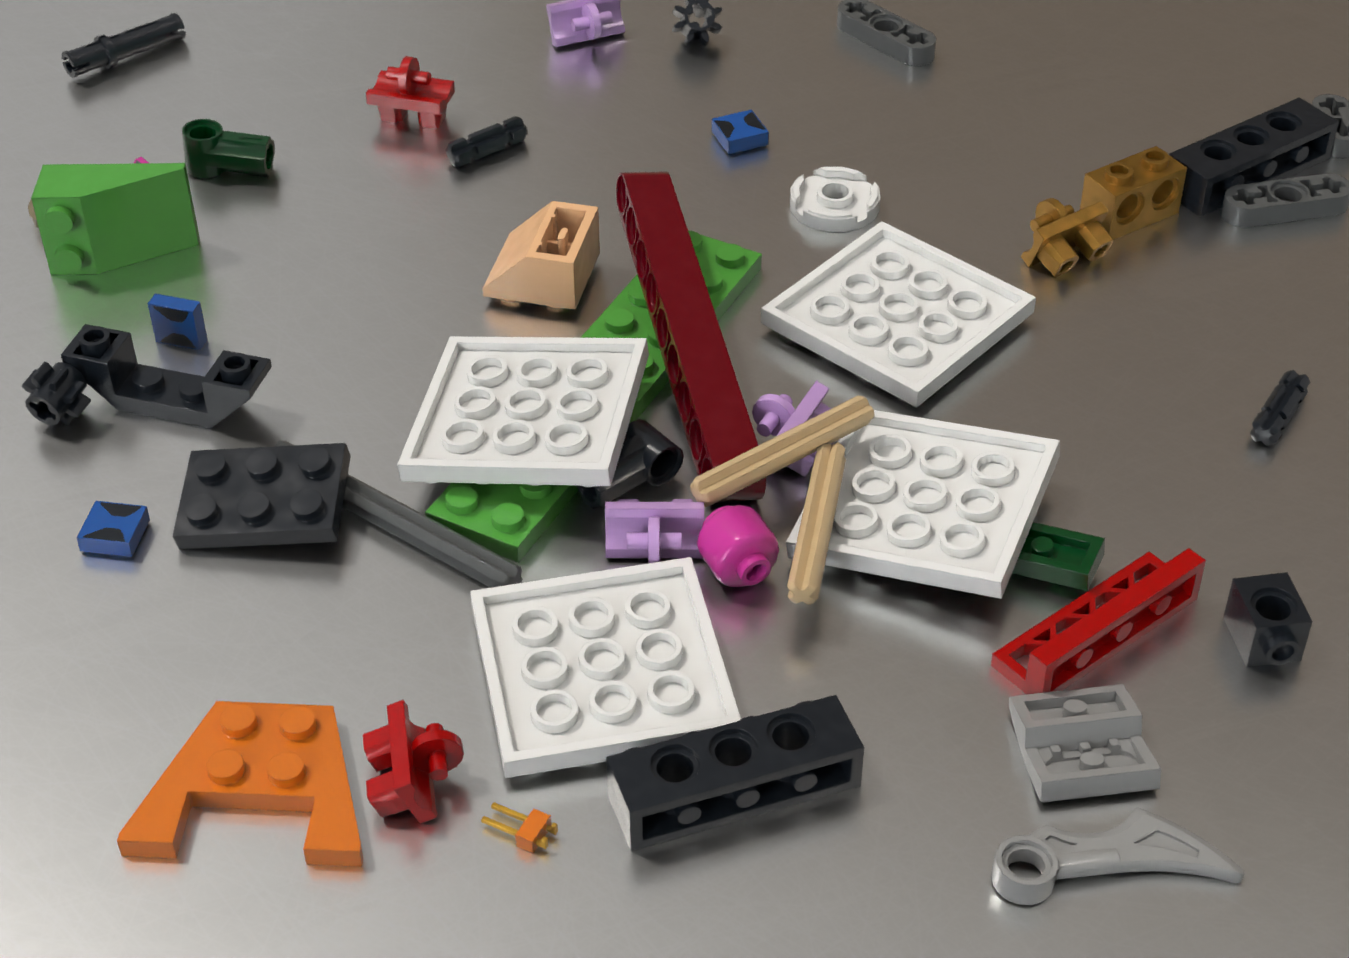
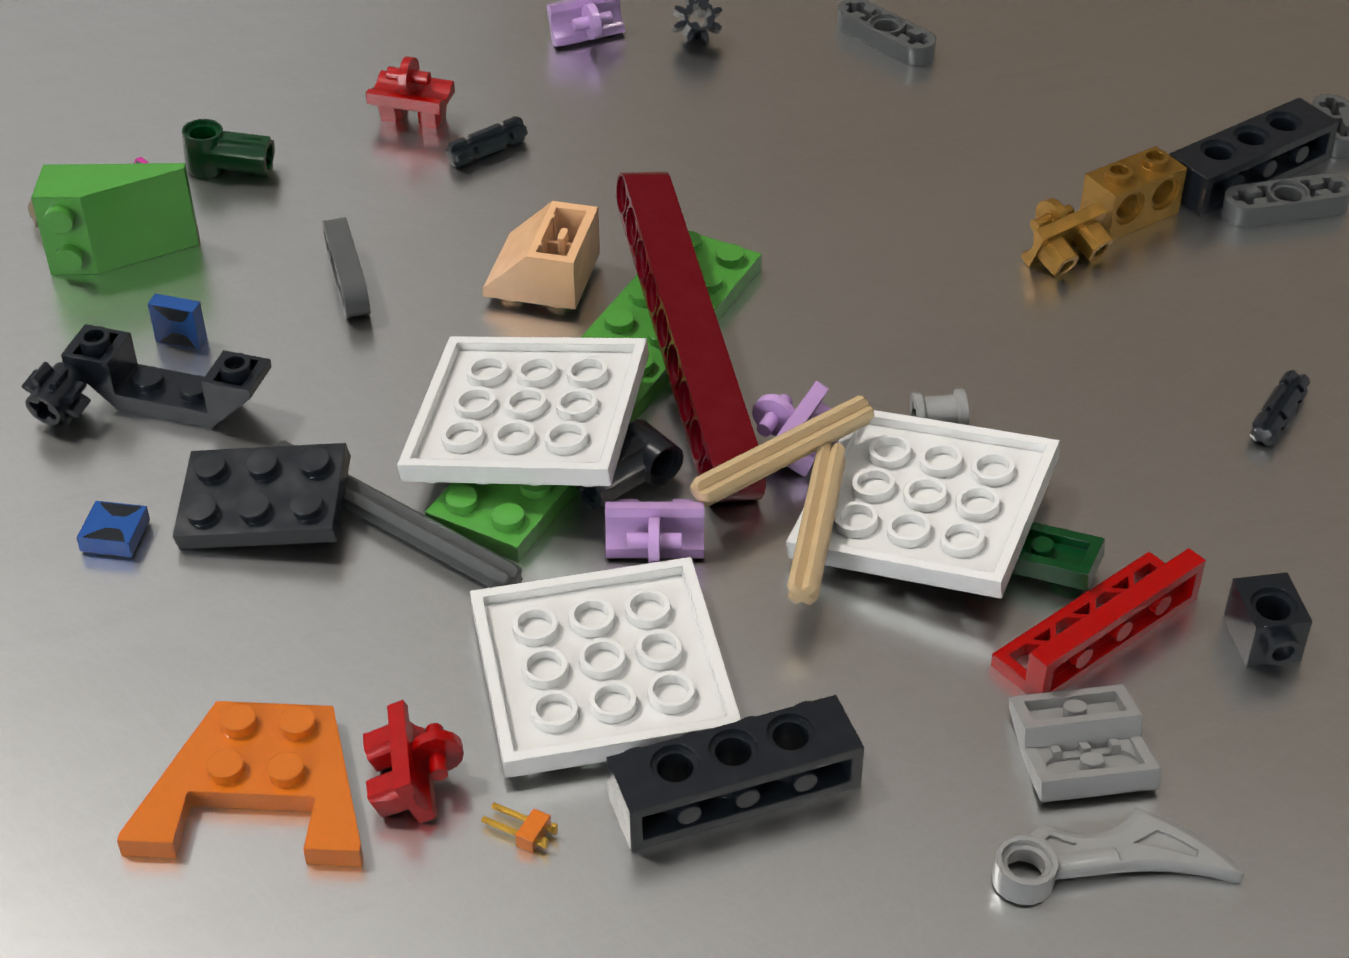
(109, 50): black pin -> none
(346, 267): none -> dark grey beam
(737, 546): dark pink head -> none
(740, 131): blue tile -> none
(856, 202): white tile -> none
(898, 312): white plate -> none
(946, 408): none -> light grey bush

